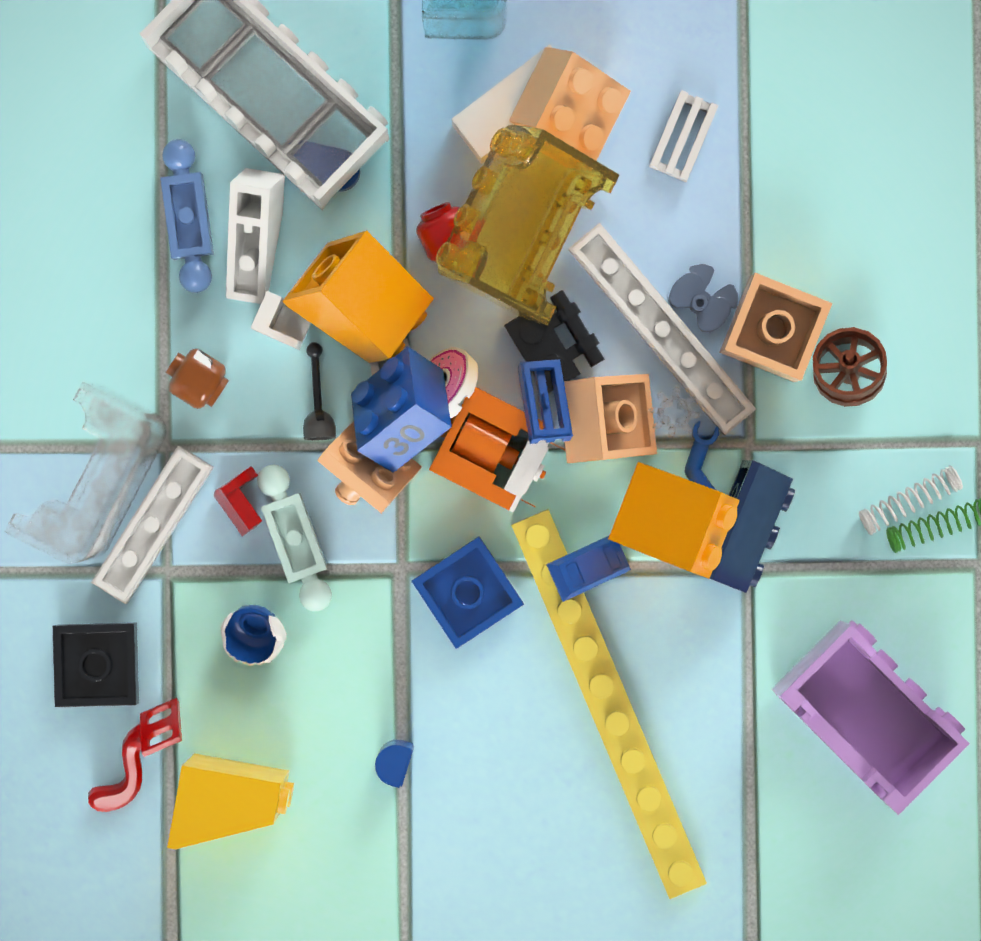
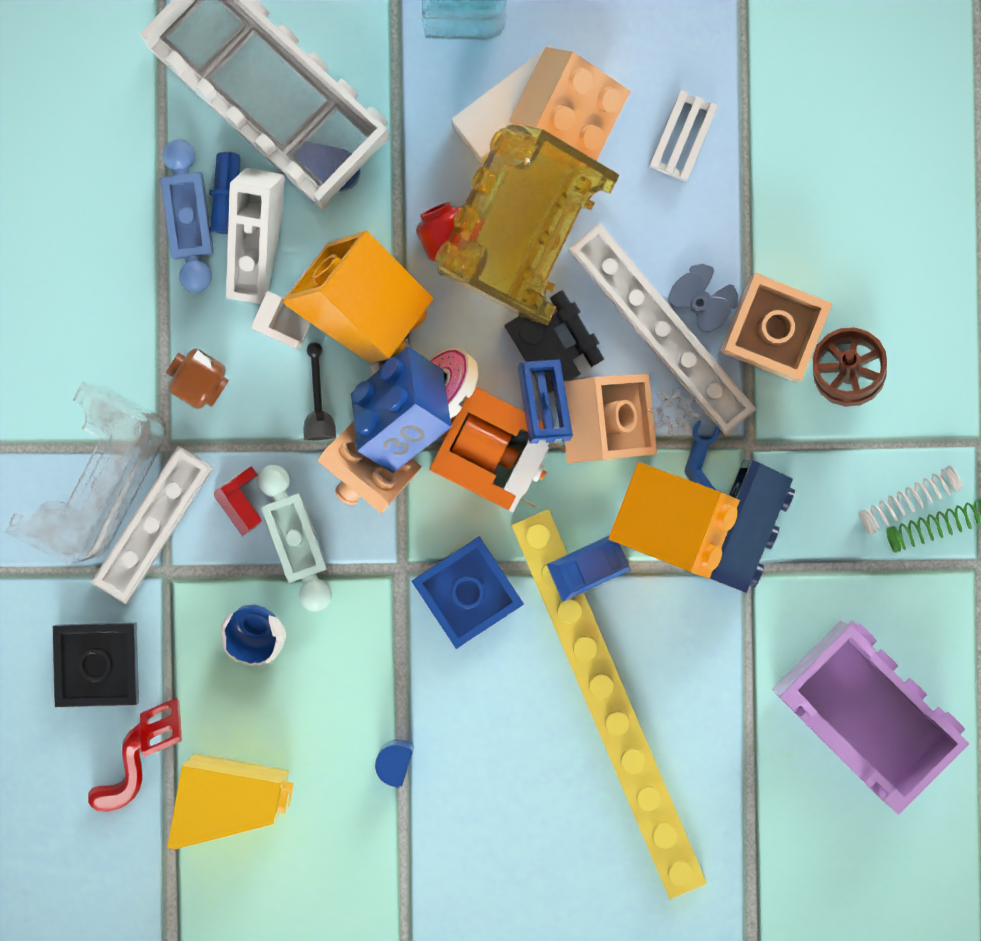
(225, 171): none -> blue axle

